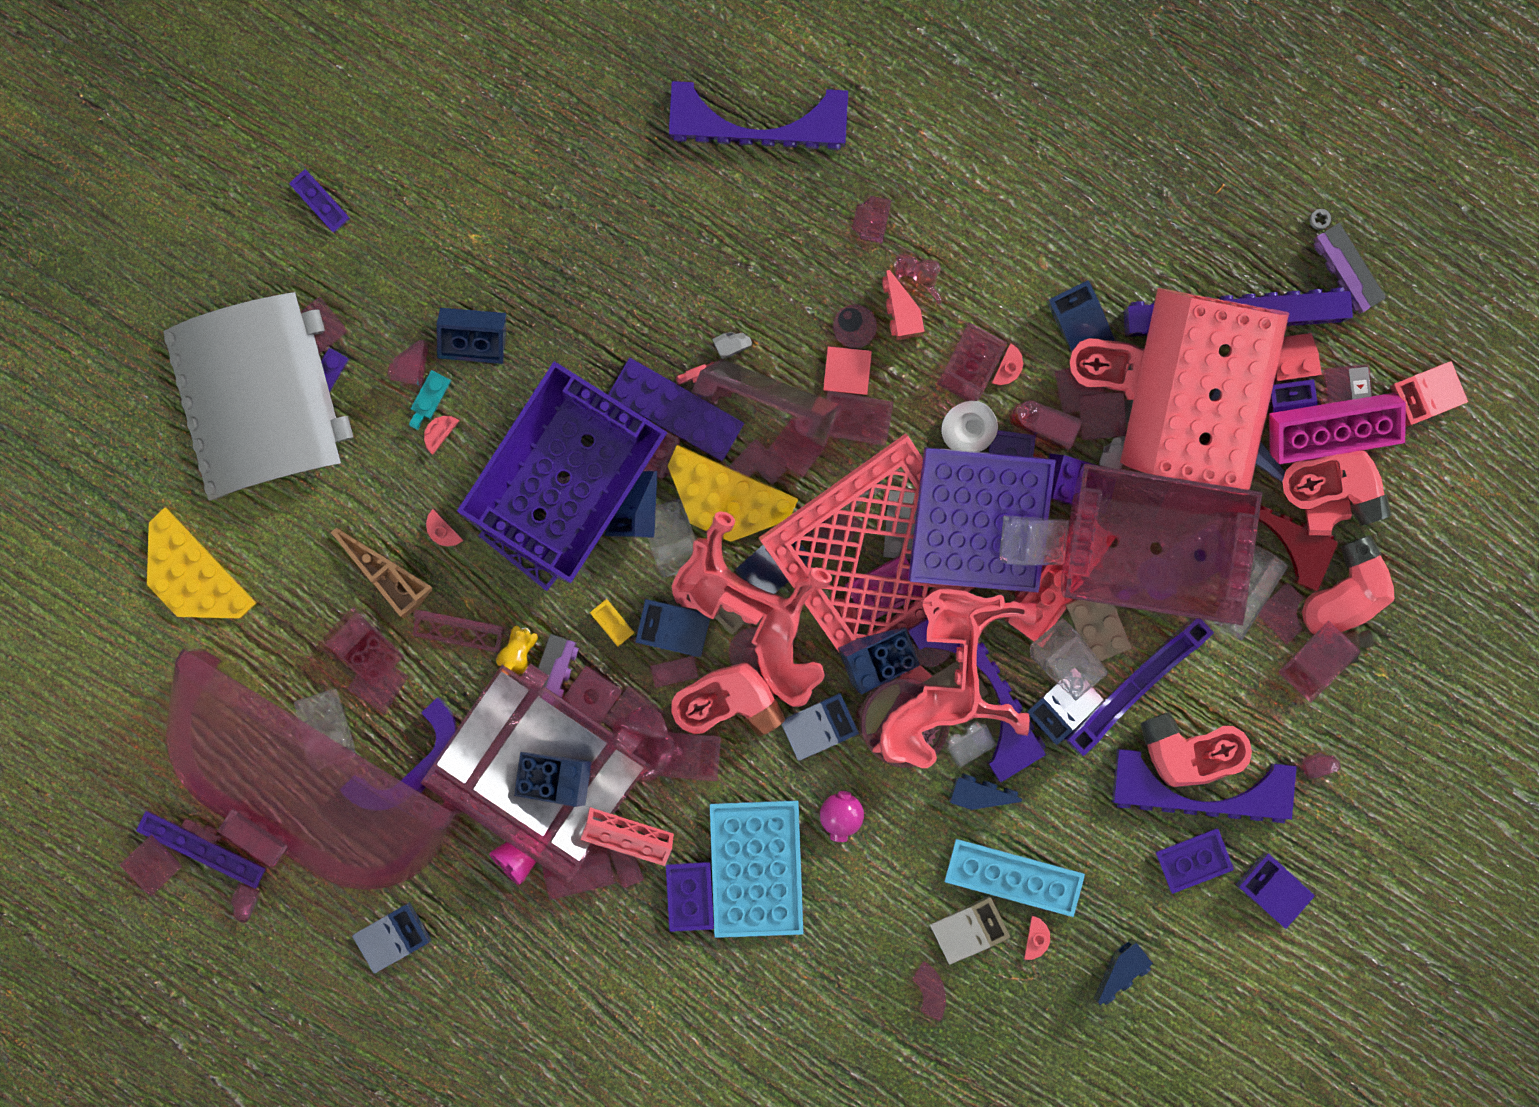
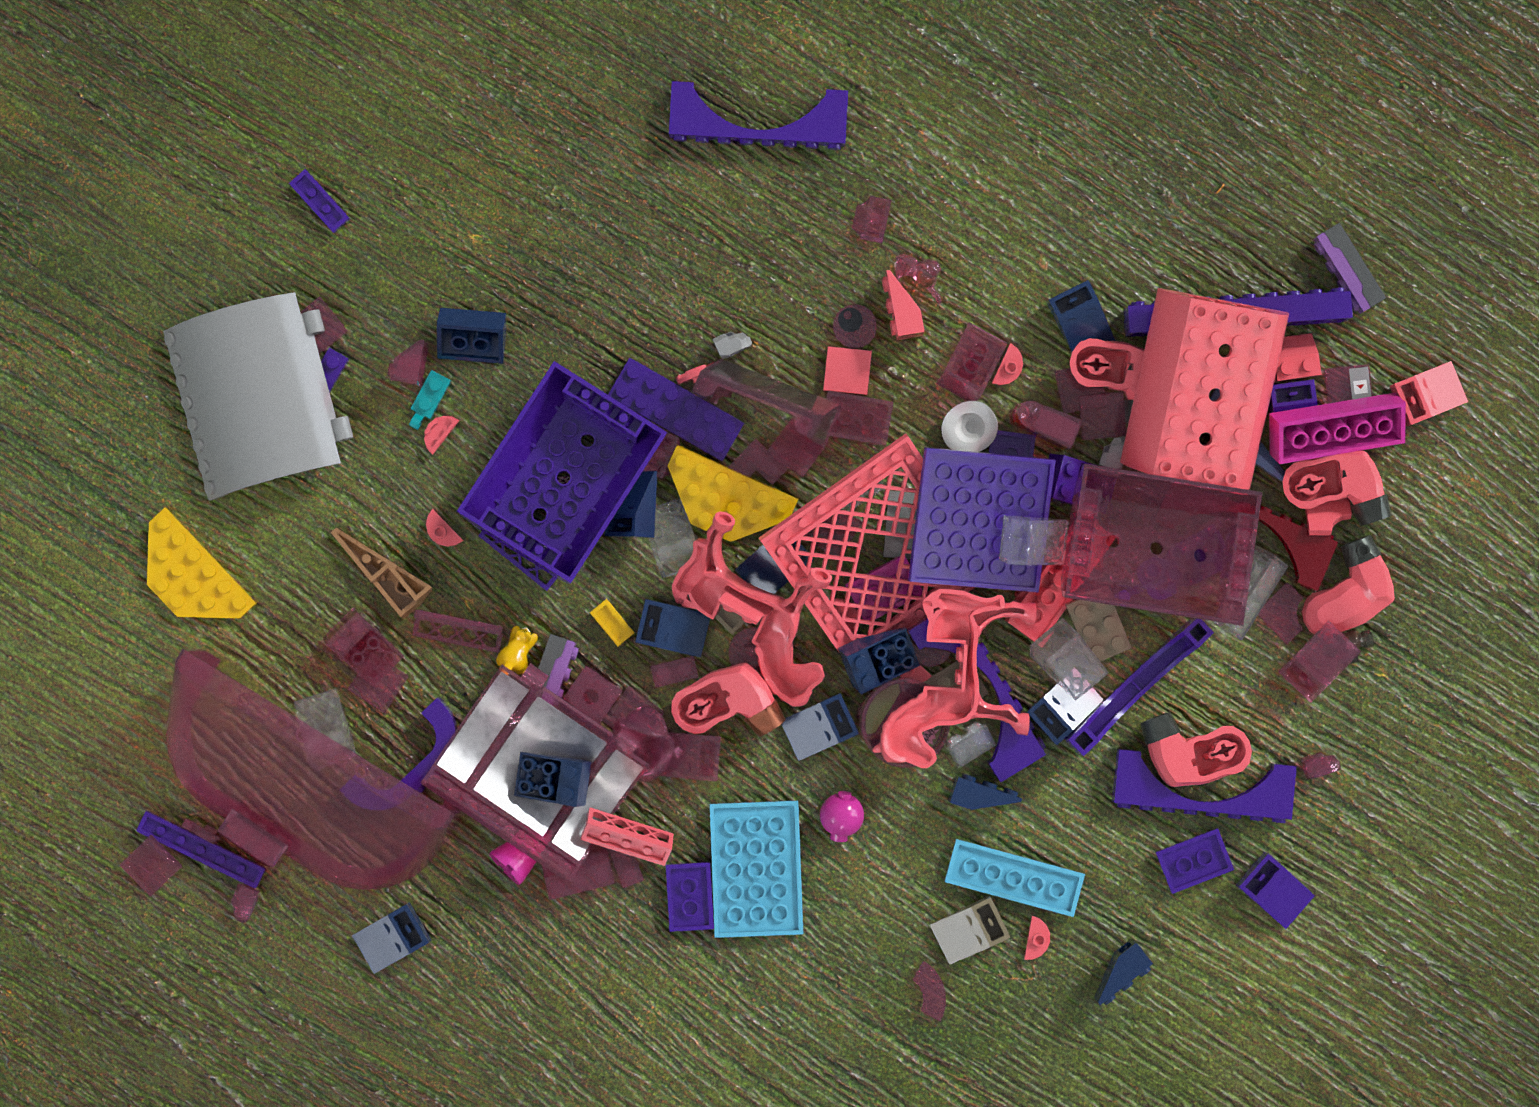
(1322, 212): light grey bush -> none

